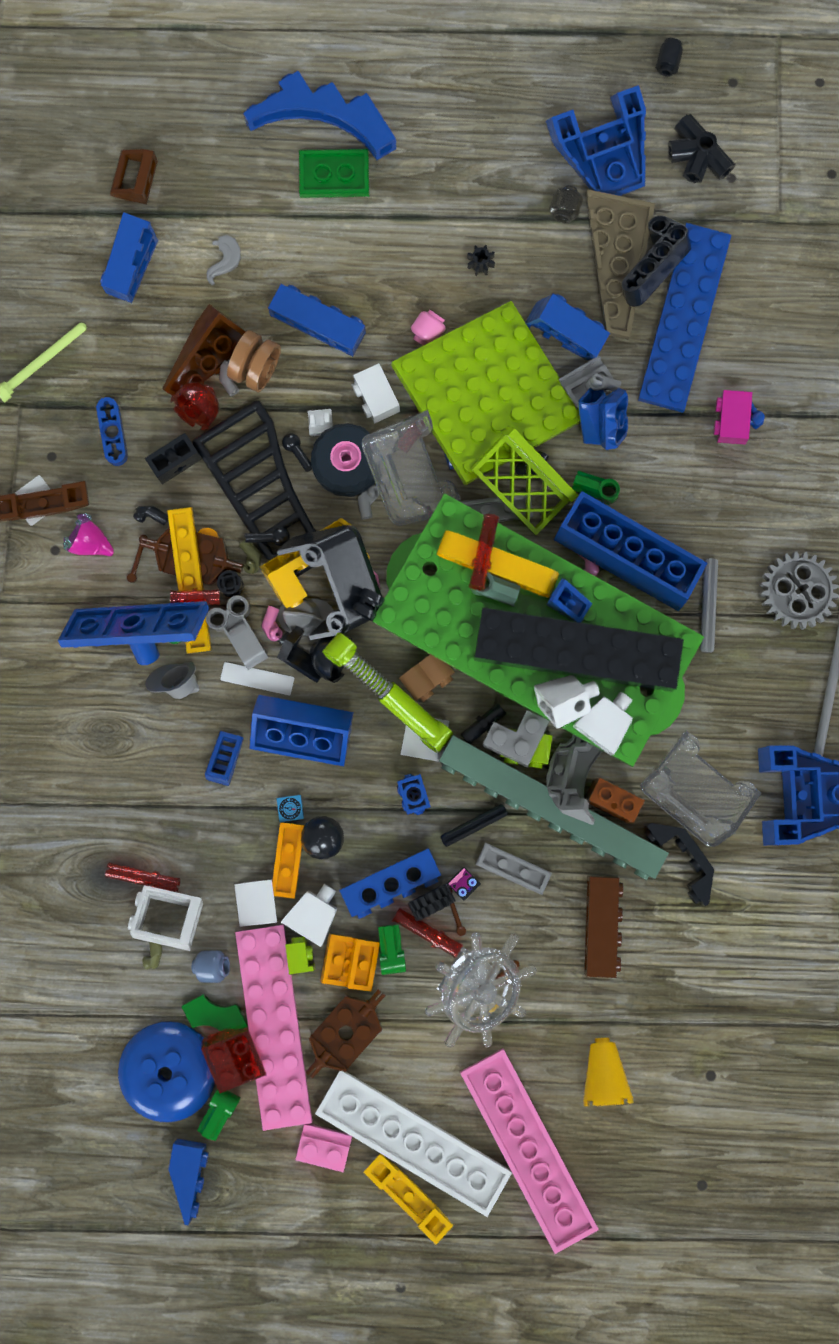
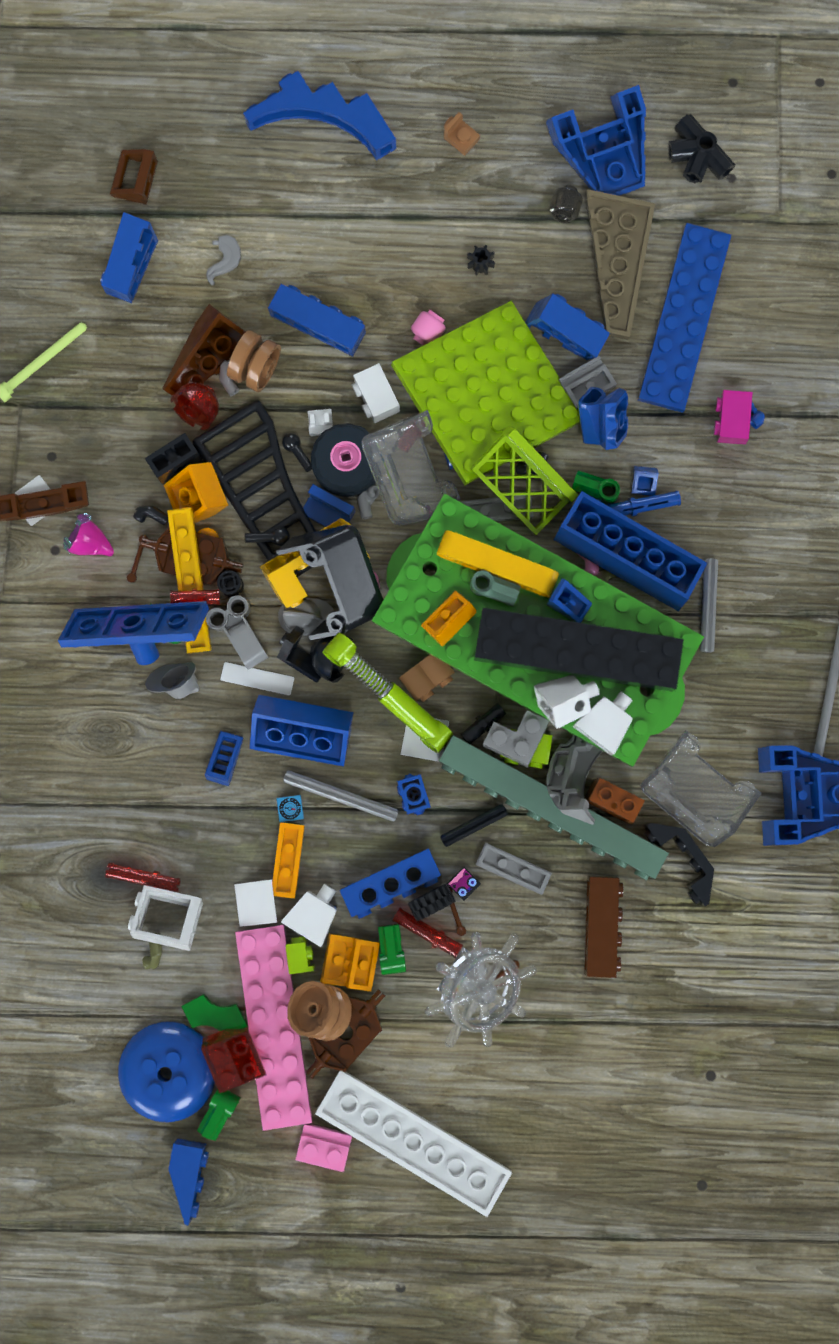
(115, 414): blue beam -> none
(197, 488): none -> light orange slope
(210, 966): sand blue head -> none
(253, 558): olive arm -> none
(269, 625): bright pink arm -> none
(319, 1011): none -> medium nougat wheel
(322, 837): black piece -> none
(326, 508): none -> blue panel
(334, 173): green tile -> none
(340, 795): none -> light grey axle
(368, 604): black wheel -> none
(409, 1198): yellow slope -> none
(449, 618): none -> light orange slope
(460, 134): none -> medium nougat bracket
(481, 562): clear red pin -> none
(529, 1151): bright pink plate -> none
(600, 382): light grey arm -> none
(605, 1076): yellow cone -> none
(644, 480): none -> blue slope
(649, 503): none -> blue pin
(669, 57): black brick -> none
(670, 246): black beam -> none
(816, 577): light grey gear -> none

